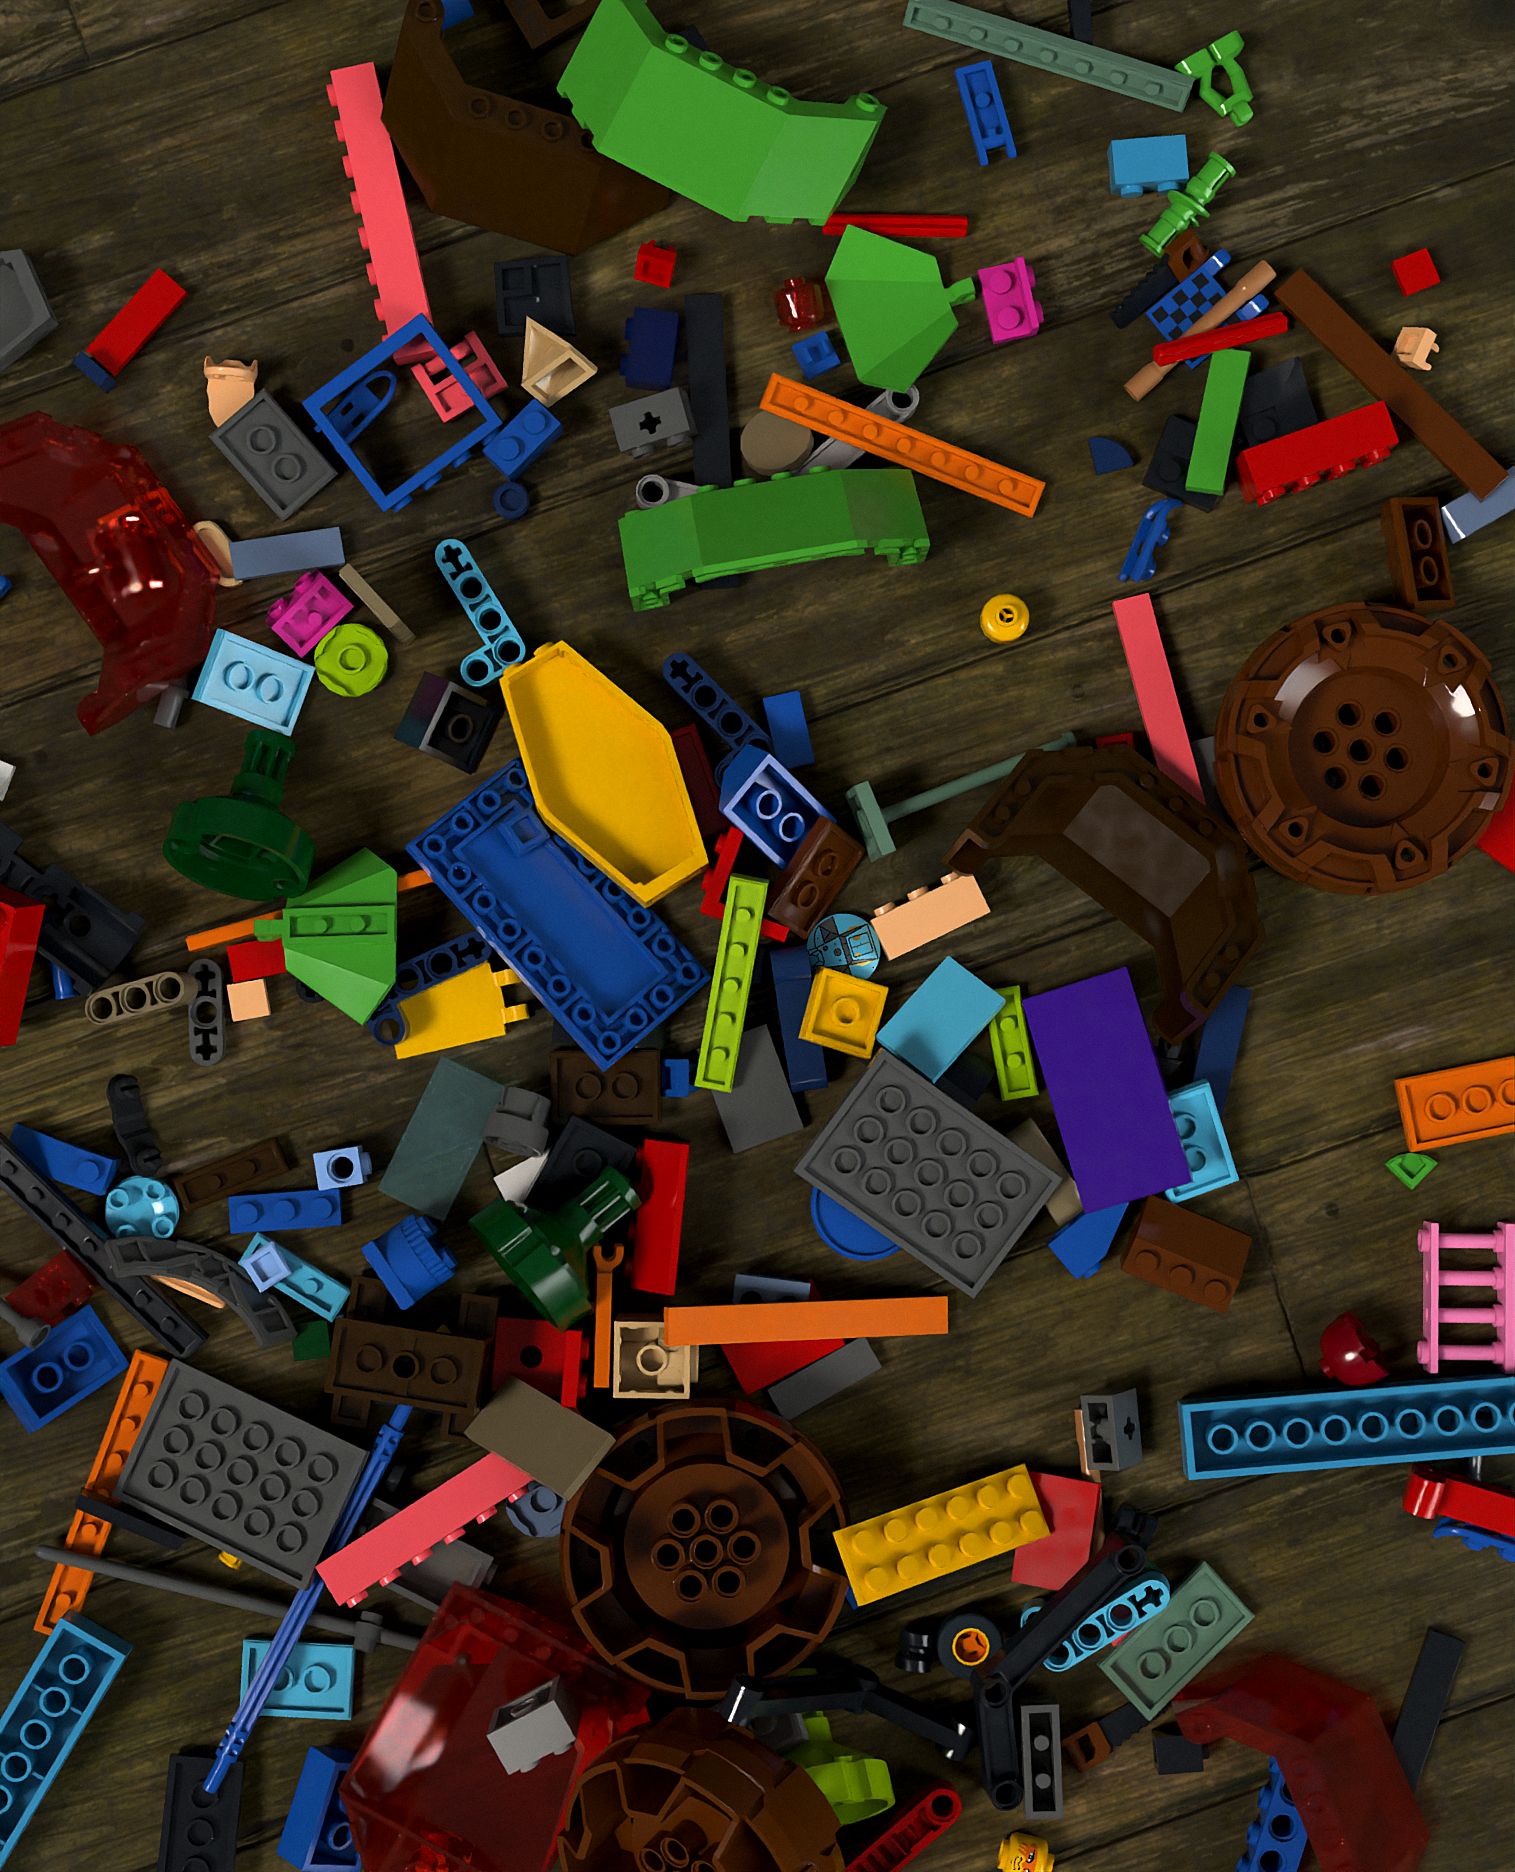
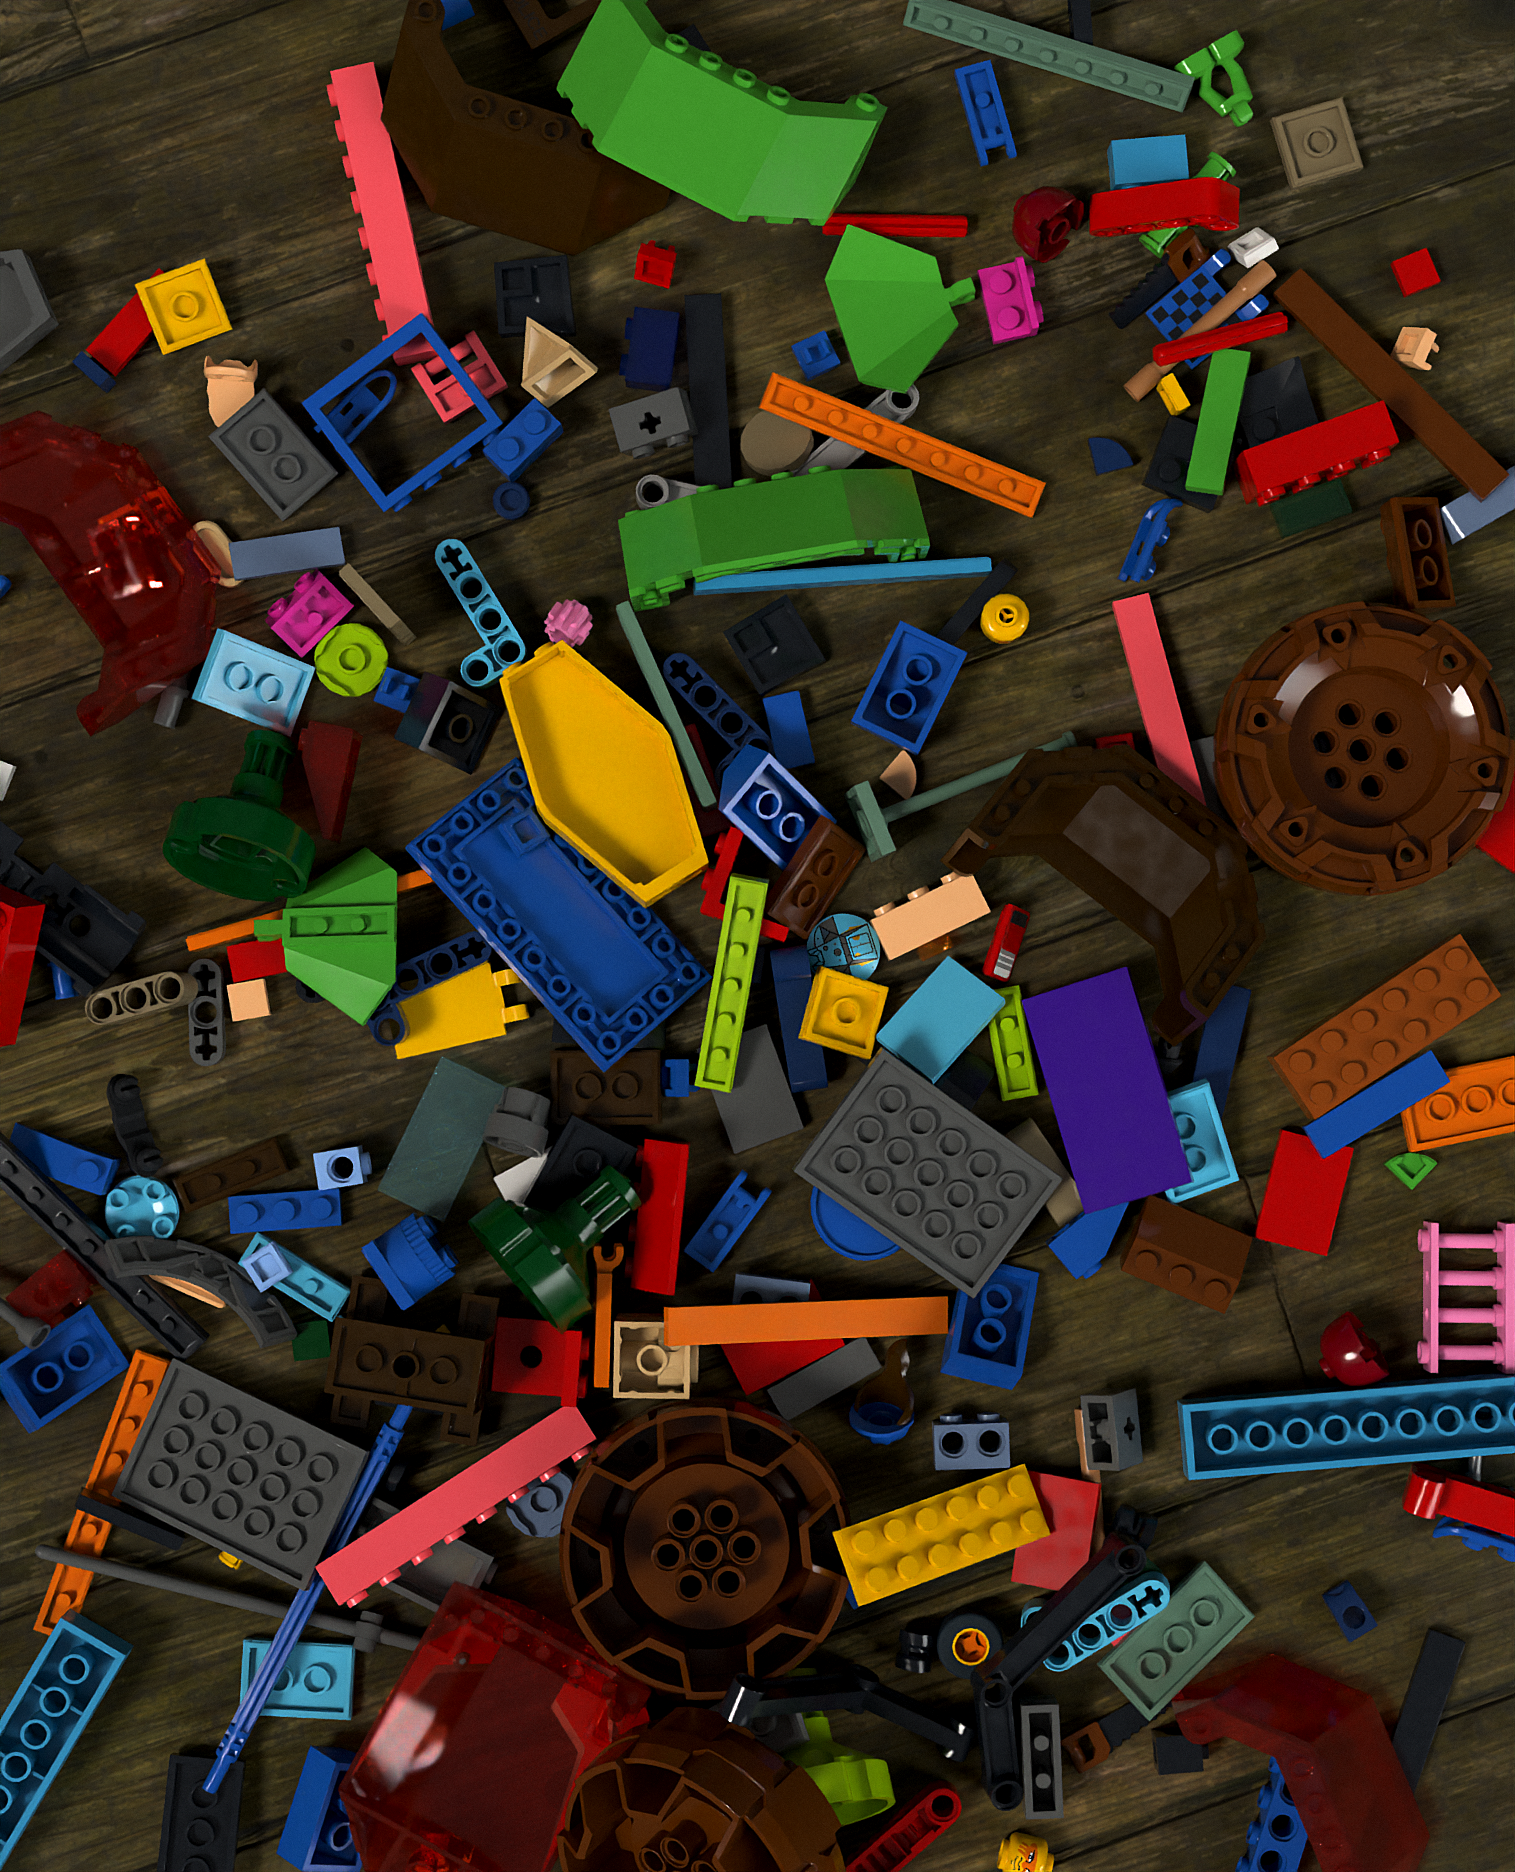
(183, 306): none -> yellow tile
(330, 767): none -> clear red slope
(396, 690): none -> blue tile
(534, 1726): light grey brick -> none
(540, 1437): dark tan tile -> none
(568, 623): none -> bright pink gear
(666, 707): none -> sand green tile
(725, 1224): none -> blue hinge
(774, 645): none -> black plate
(799, 304): clear red head -> none
(845, 576): none -> dark azure tile
(885, 1402): none -> piece
(901, 775): none -> light nougat tile
(908, 688): none -> blue slope
(934, 947): none -> clear orange tile
(970, 1453): none -> sand blue brick
(974, 605): none -> black beam
(992, 1330): none -> blue slope
(1005, 942): none -> slope
(1044, 220): none -> dark red cylinder
(1165, 206): none -> red beam
(1173, 395): none -> yellow tile
(1252, 247): none -> white tile
(1302, 1194): none -> red tile
(1310, 508): none -> clear green tile
(1316, 144): none -> dark tan tile
(1348, 1611): none -> dark blue leg
(1376, 1104): none -> blue tile
(1383, 1026): none -> dark orange brick

